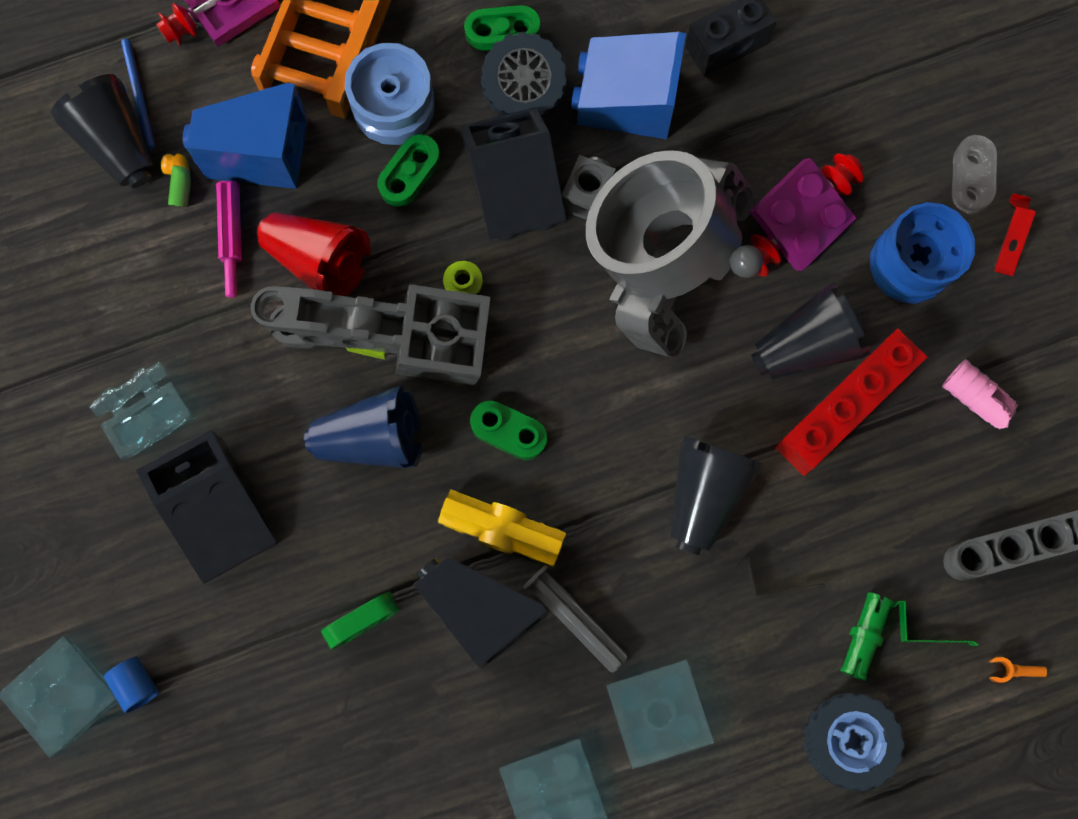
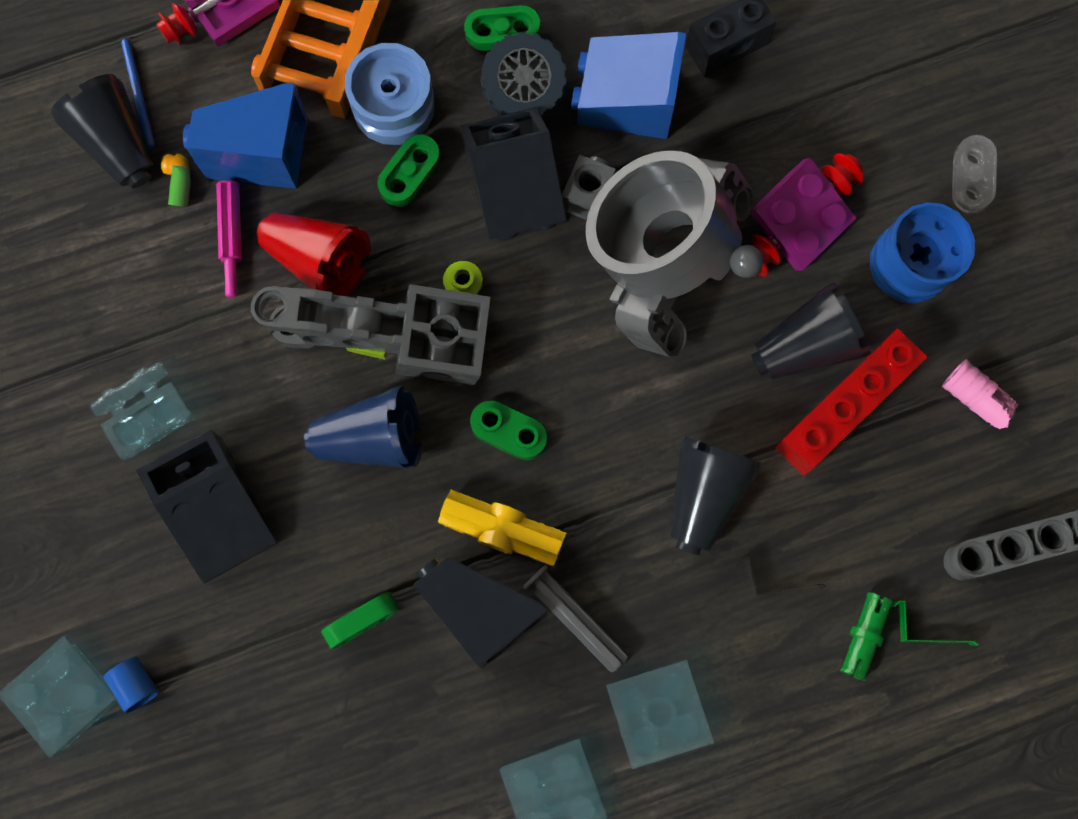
(853, 741): black wheel -> none
(1016, 670): orange hand -> none
(1017, 230): red piece -> none

